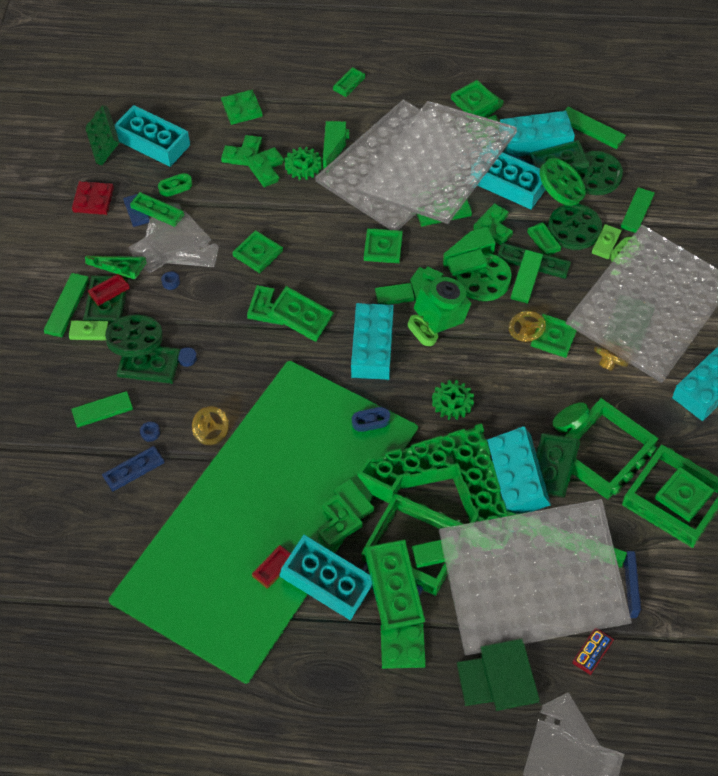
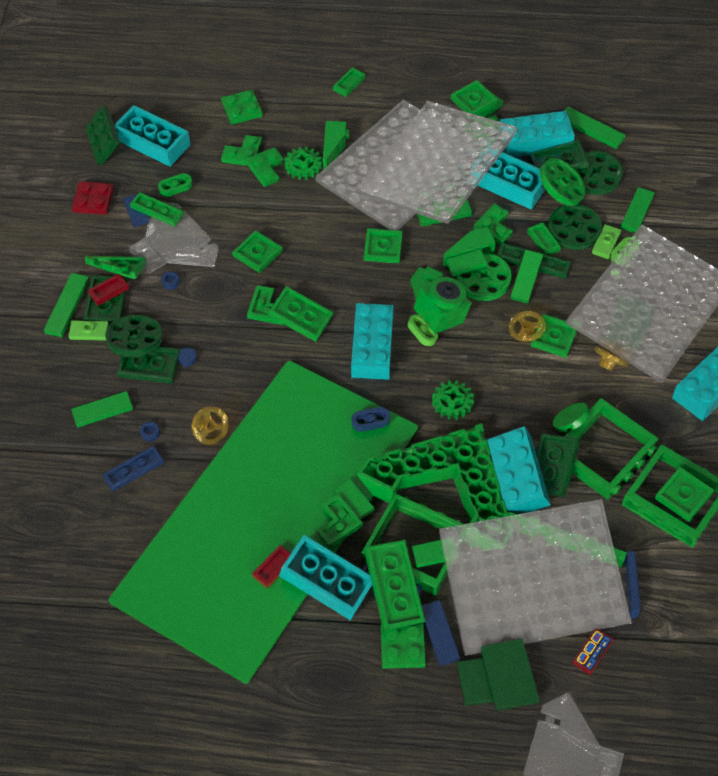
(394, 294): green tile -> none
(440, 633): none -> dark blue tile

